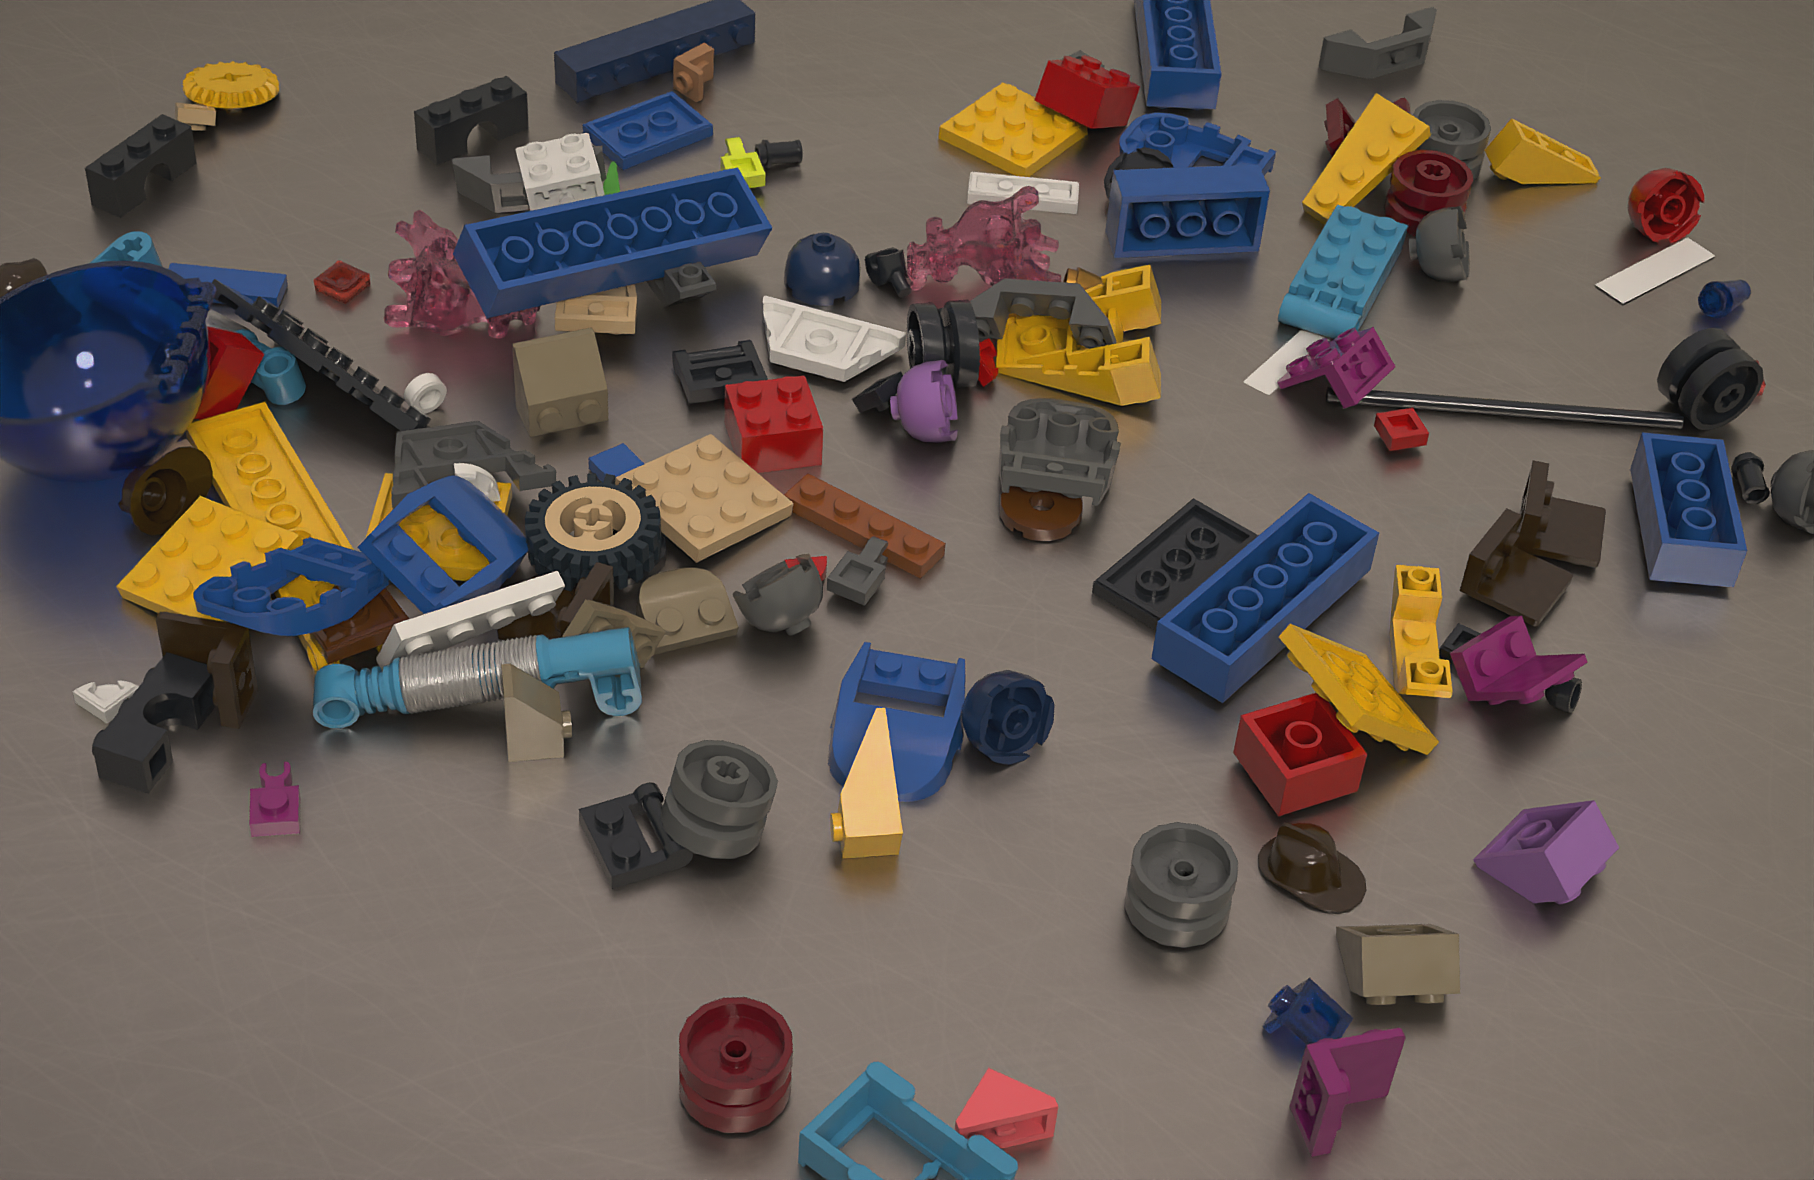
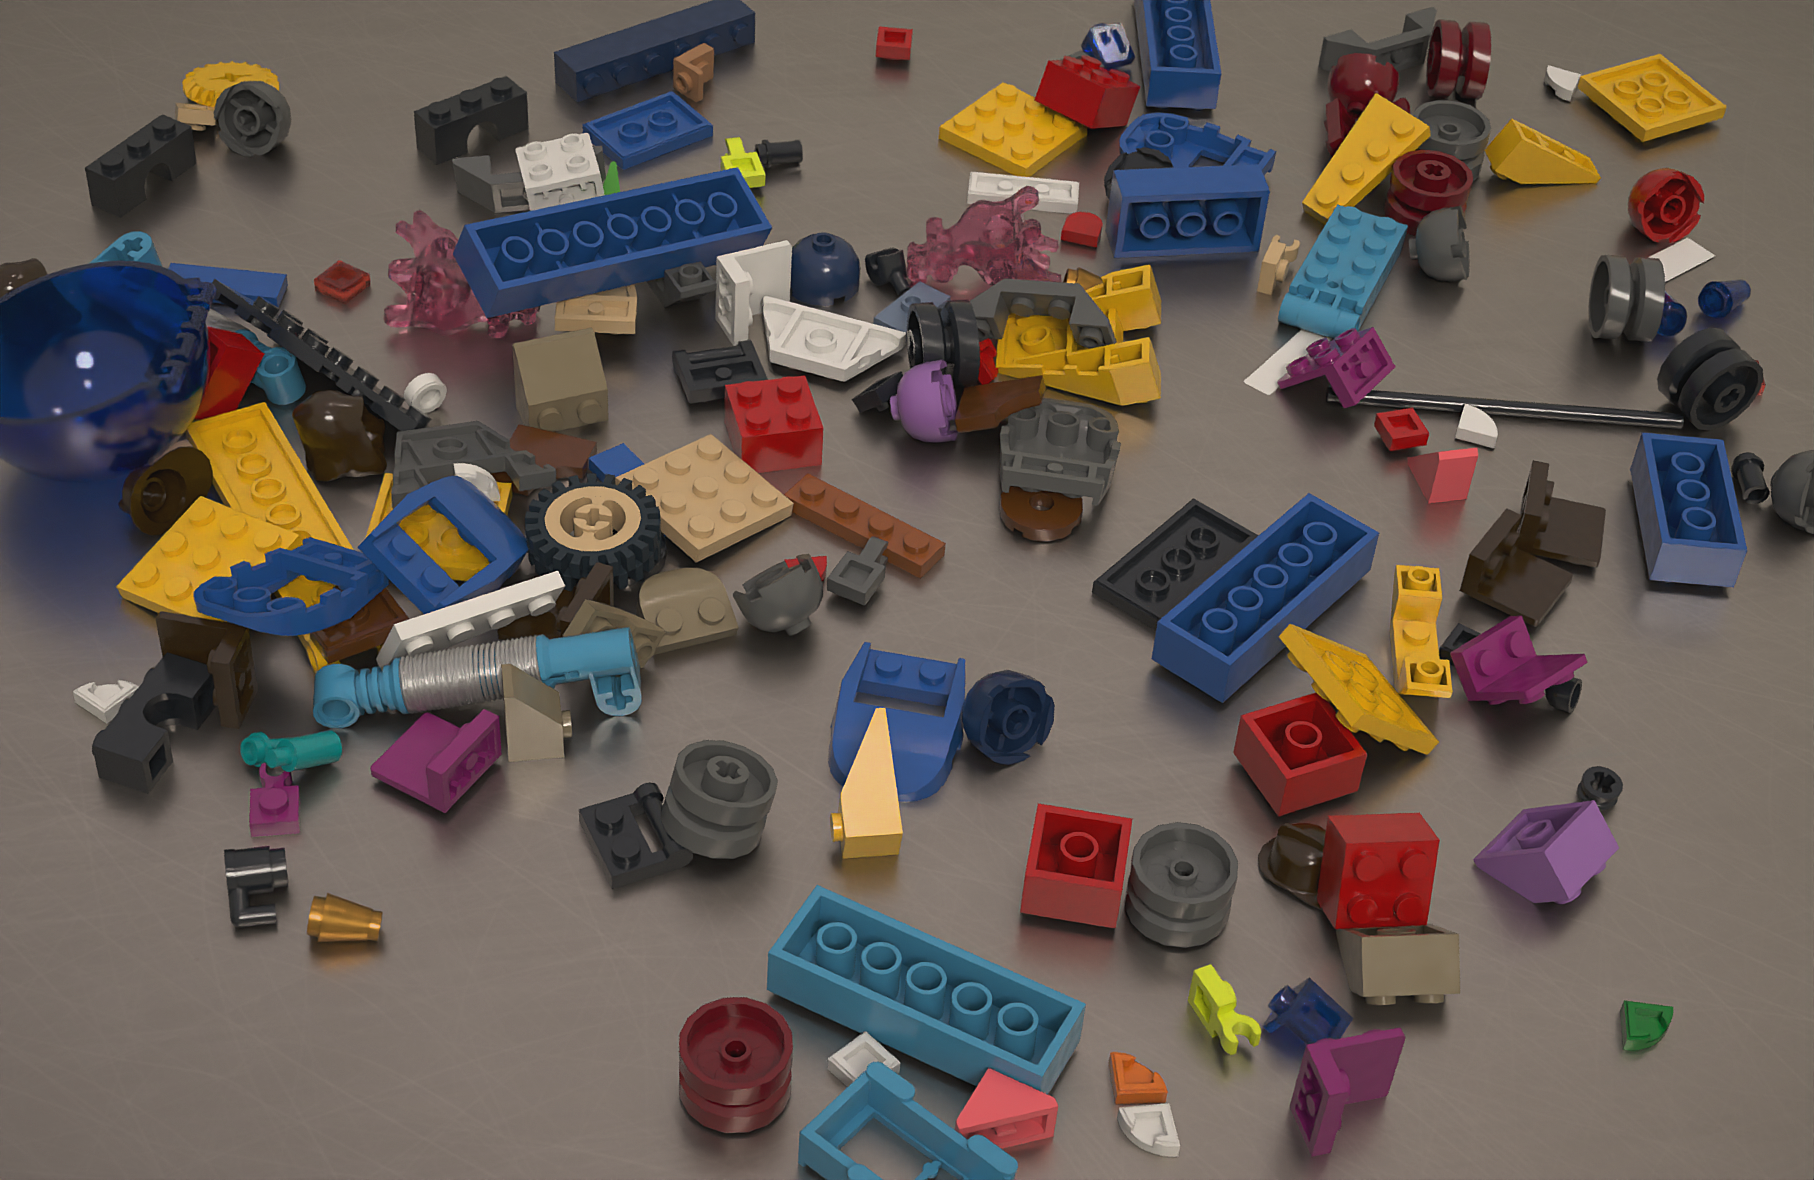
(250, 873): none -> black piece
(252, 117): none -> dark grey cylinder
(293, 752): none -> teal plant
(340, 436): none -> dark brown piece
(342, 920): none -> pearl gold cone
(439, 759): none -> magenta bracket
(563, 452): none -> reddish brown tile
(744, 281): none -> white bracket
(857, 1055): none -> white tile
(894, 43): none -> red plate
(896, 313): none -> sand blue plate
(922, 994): none -> dark azure brick
(991, 403): none -> reddish brown tile
(1076, 865): none -> red brick
(1082, 229): none -> red tile
(1109, 45): none -> clear blue bracket
(1134, 1082): none -> orange tile
(1150, 1128): none -> white tile
(1215, 1005): none -> neon yellow plate
(1276, 264): none -> tan plate
(1358, 79): none -> dark red cylinder
(1377, 870): none -> red brick
(1444, 474): none -> coral slope
(1458, 59): none -> dark red wheel
(1476, 427): none -> white tile
(1562, 81): none -> white tile
(1603, 778): none -> black bush
(1626, 298): none -> dark grey wheel
(1643, 1024): none -> green tile
(1651, 97): none -> yellow plate
(1673, 317): none -> clear blue cone

